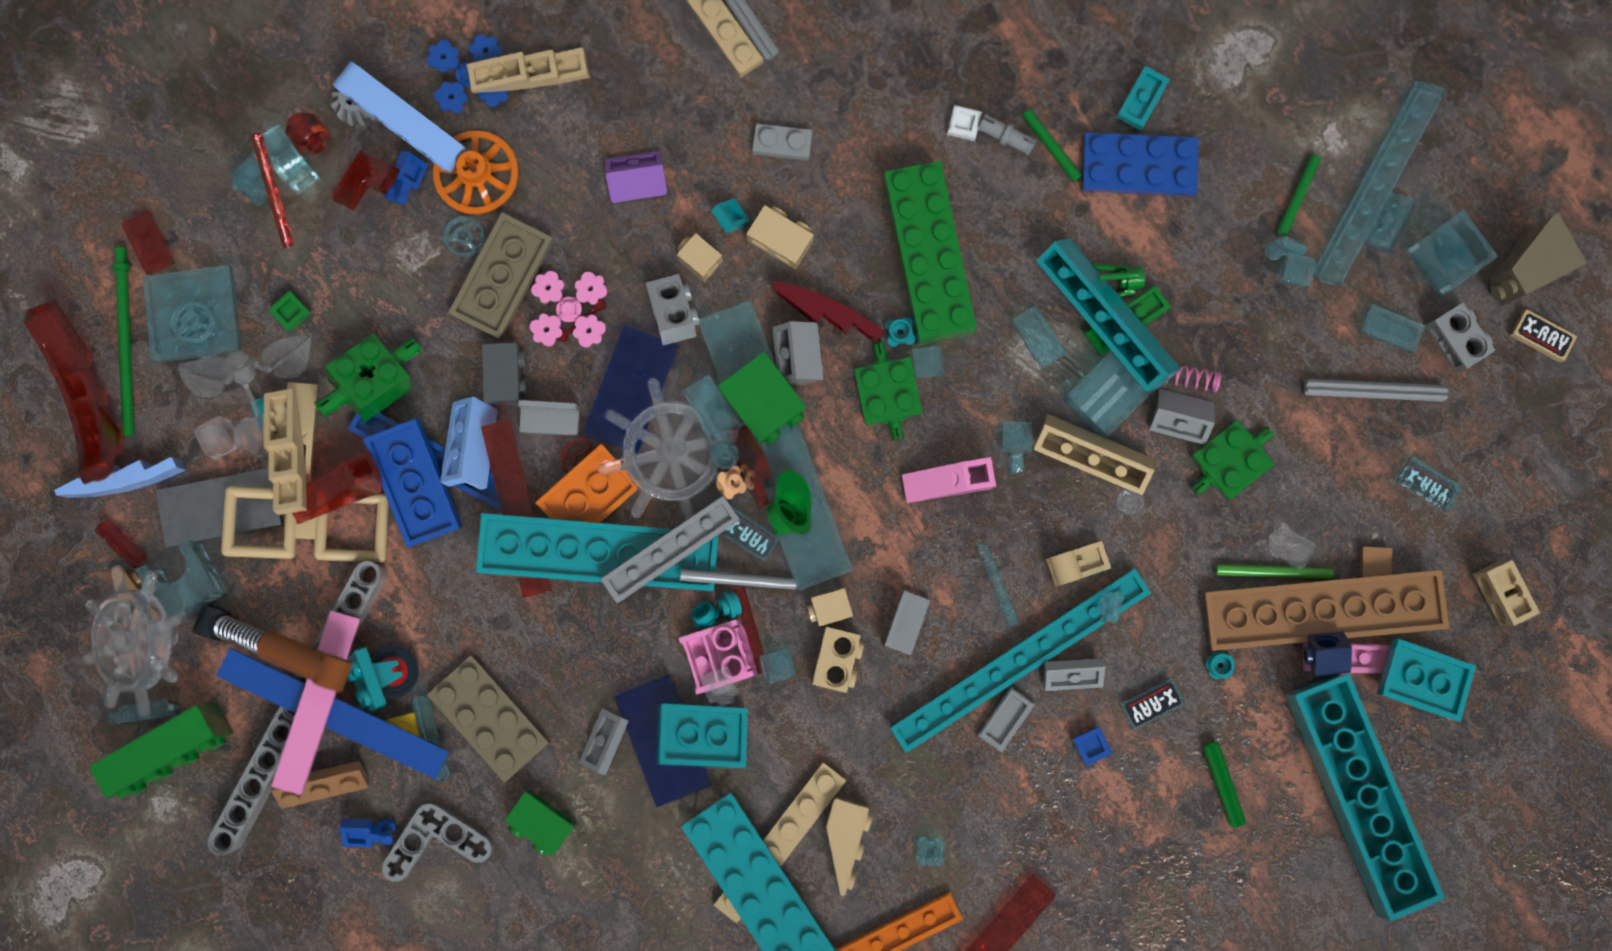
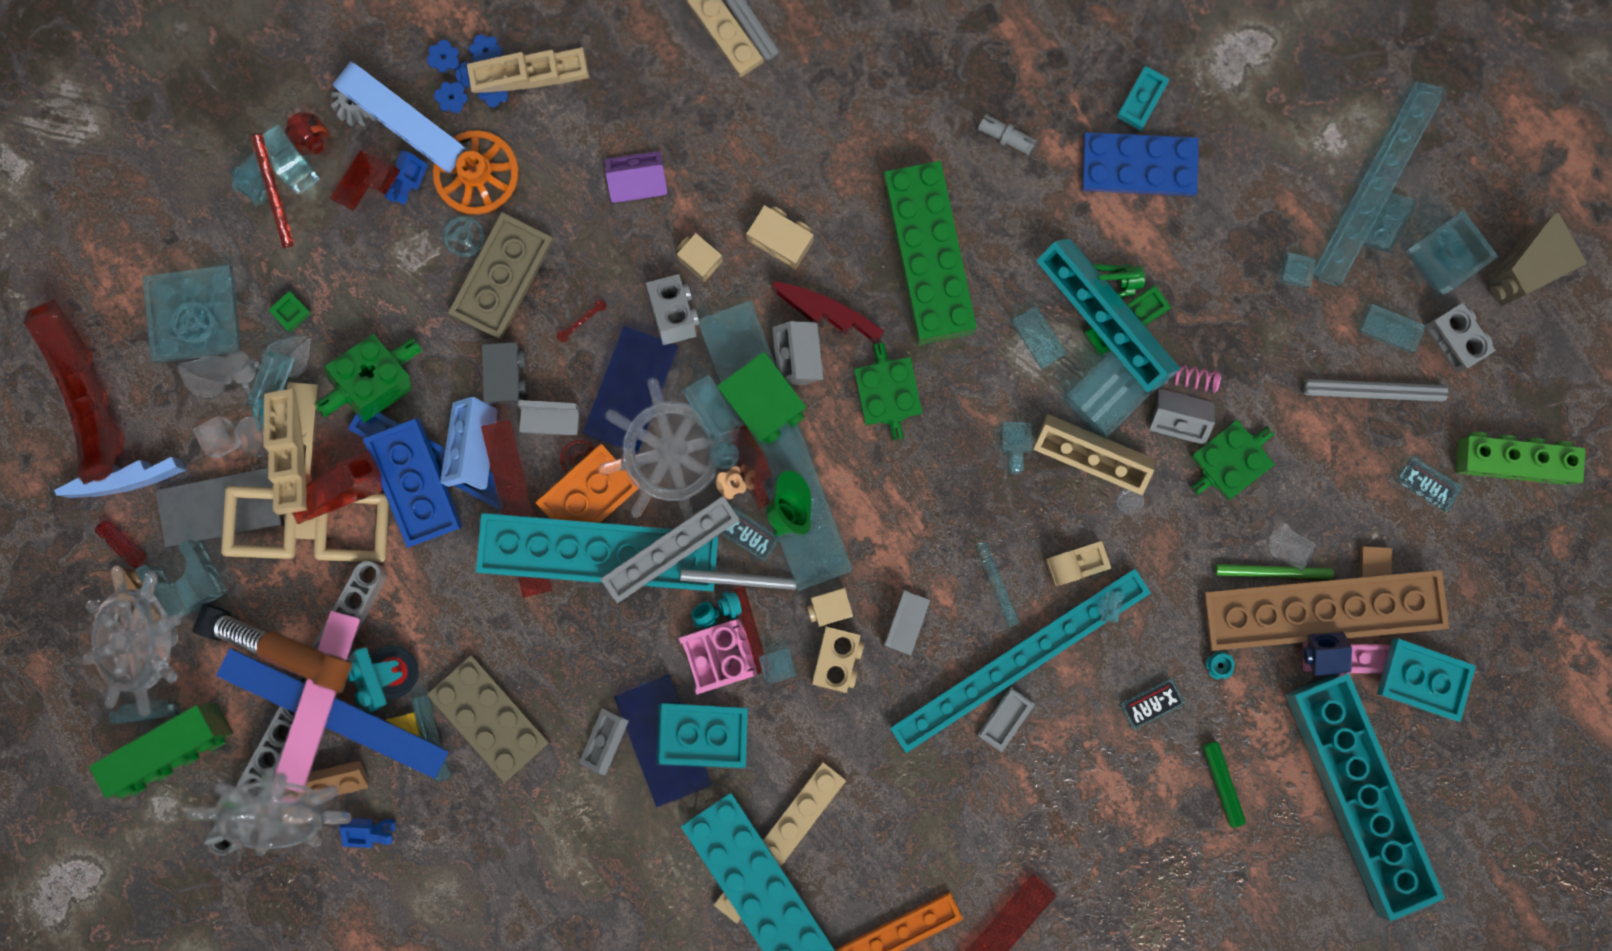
(121, 271): green bar -> none
(148, 243): clear red plate -> none
(269, 814): none -> clear piece
(270, 377): none -> clear light blue tile
(426, 833): light grey beam -> none
(539, 823): green brick -> none
(568, 309): bright pink plant -> none
(720, 686): clear bracket -> none
(730, 215): teal plate -> none
(782, 142): light grey plate -> none
(844, 830): tan slope -> none
(900, 324): teal plate -> none
(927, 362): clear light blue tile -> none
(934, 859): clear light blue plate -> none
(949, 480): bright pink slope -> none
(964, 123): white tile -> none
(1052, 146): green bar -> none
(1074, 674): light grey plate -> none
(1092, 746): blue plate -> none
(1284, 245): clear light blue arm -> none
(1298, 194): green bar -> none
(1506, 593): tan brick -> none
(1520, 460): none -> bright green brick
(1543, 336): tile -> none

